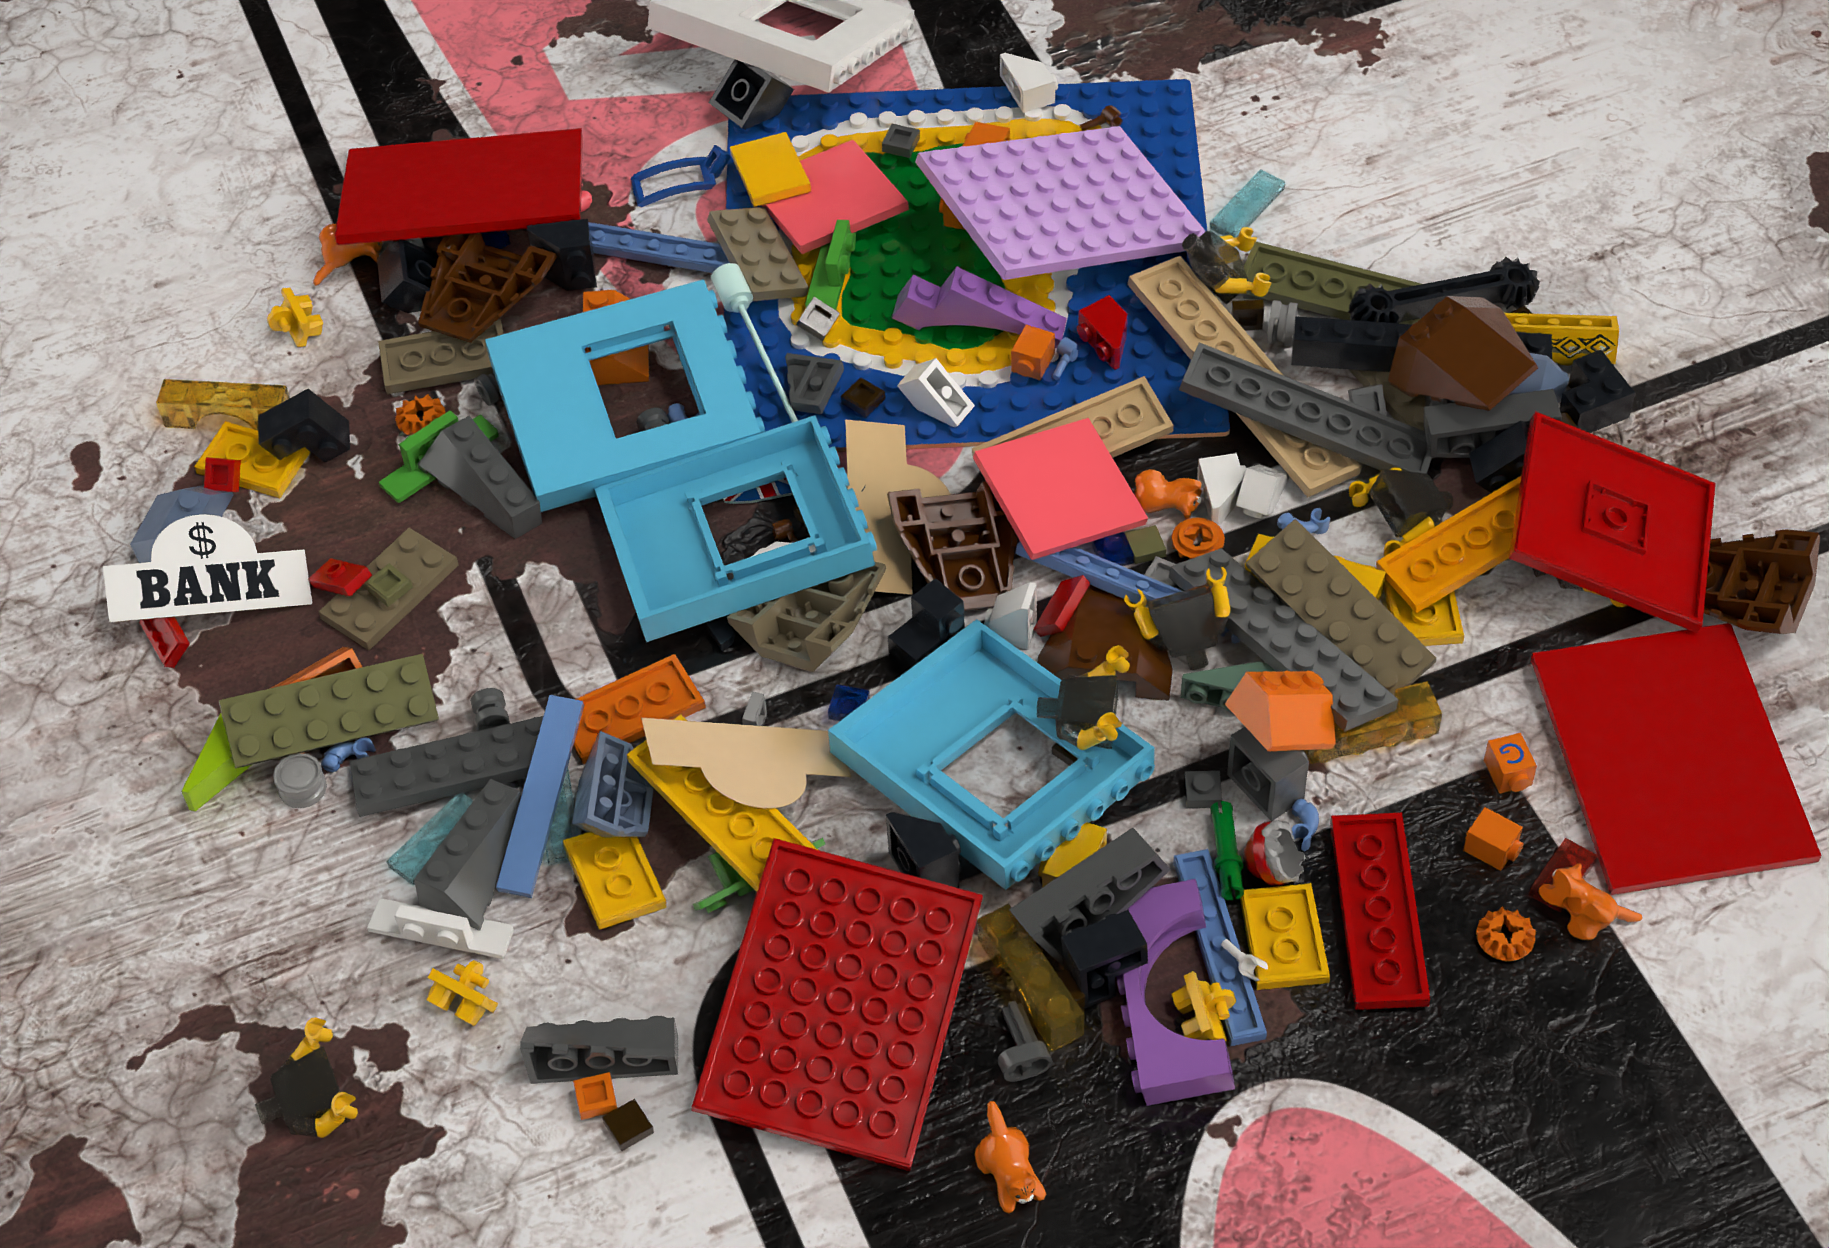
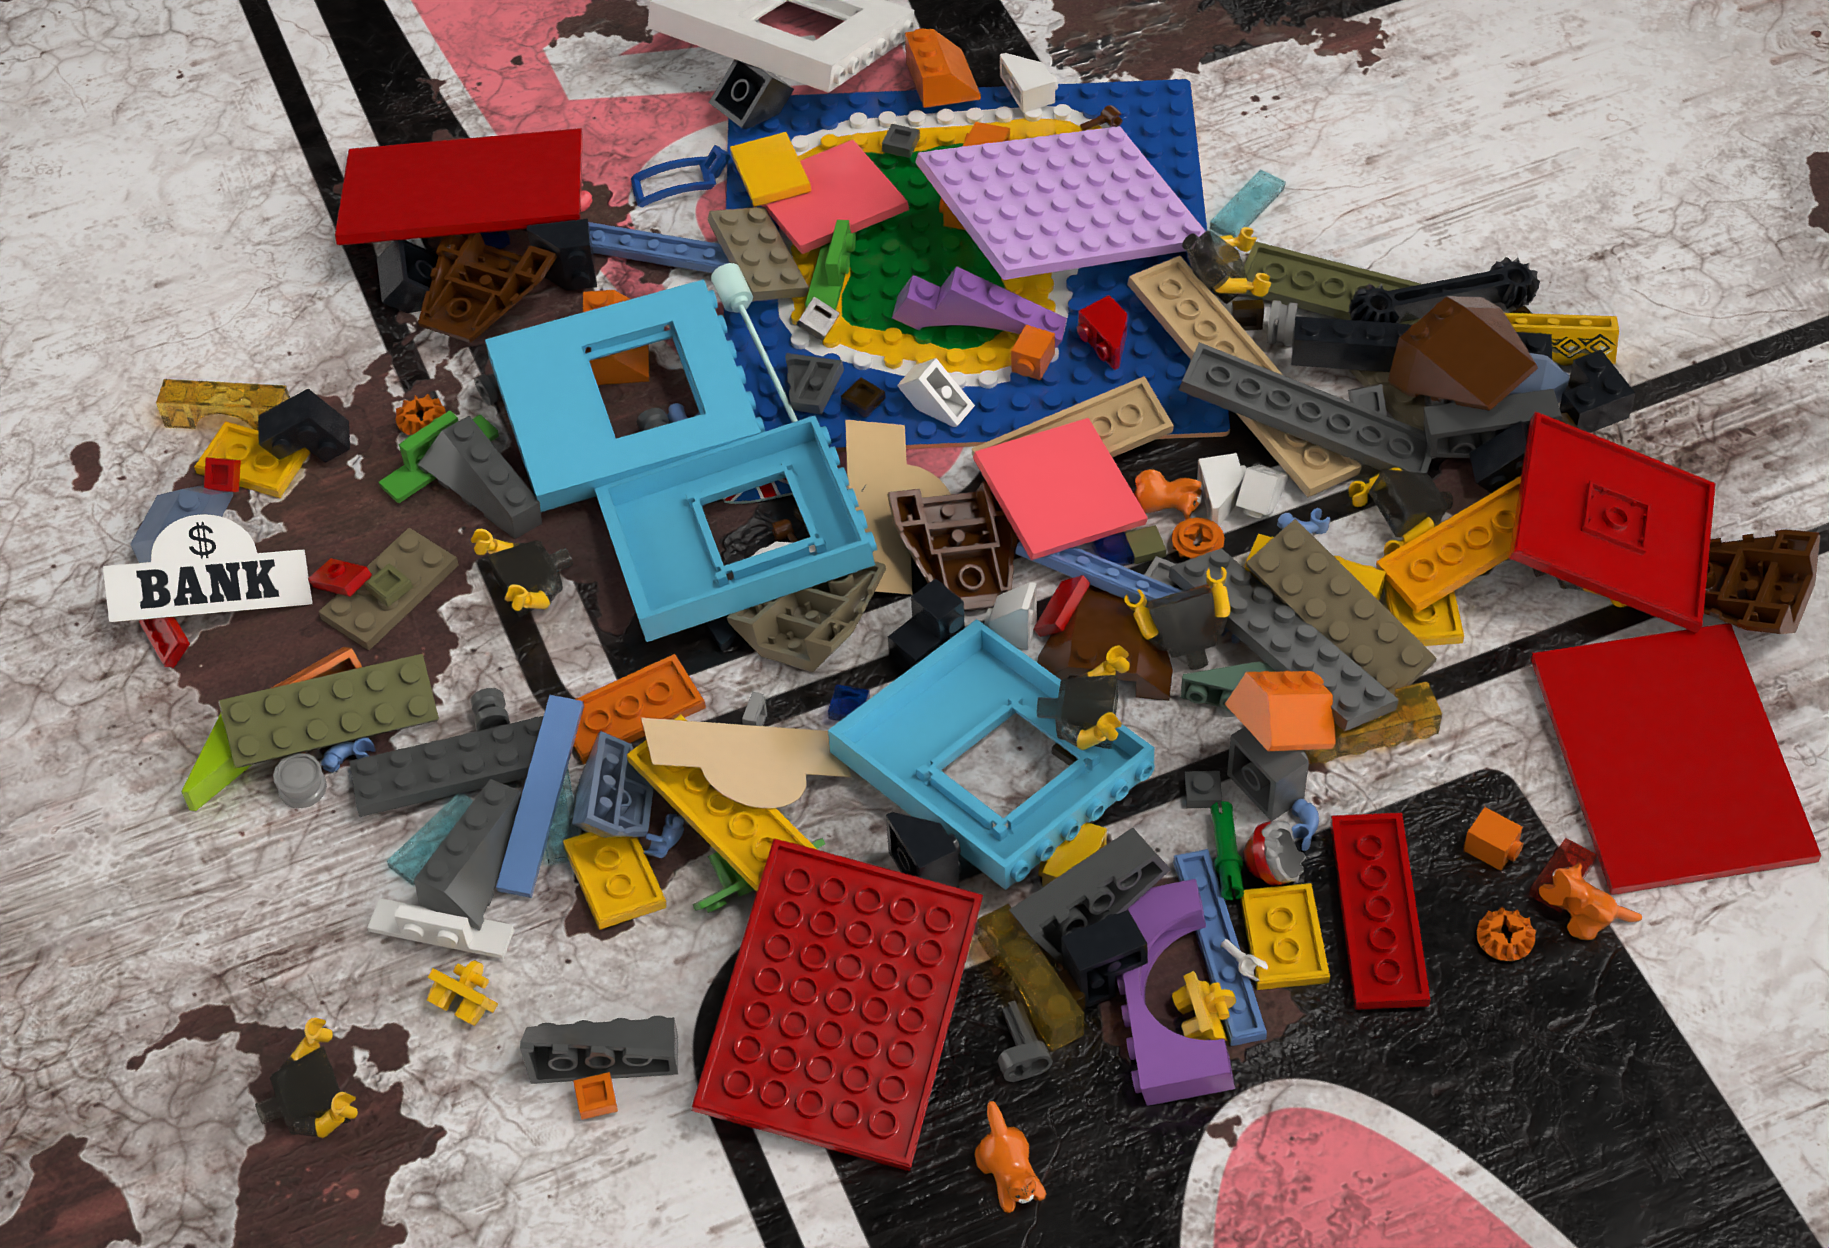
(296, 317): yellow hips -> none
(340, 255): orange animal -> none
(434, 359): dark tan plate -> none
(524, 570): none -> clear smoke torso
(628, 1124): dark brown tile -> none
(670, 836): none -> medium blue arm
(938, 69): none -> orange slope
(1068, 351): medium blue hand -> none
(1510, 763): orange brick -> none

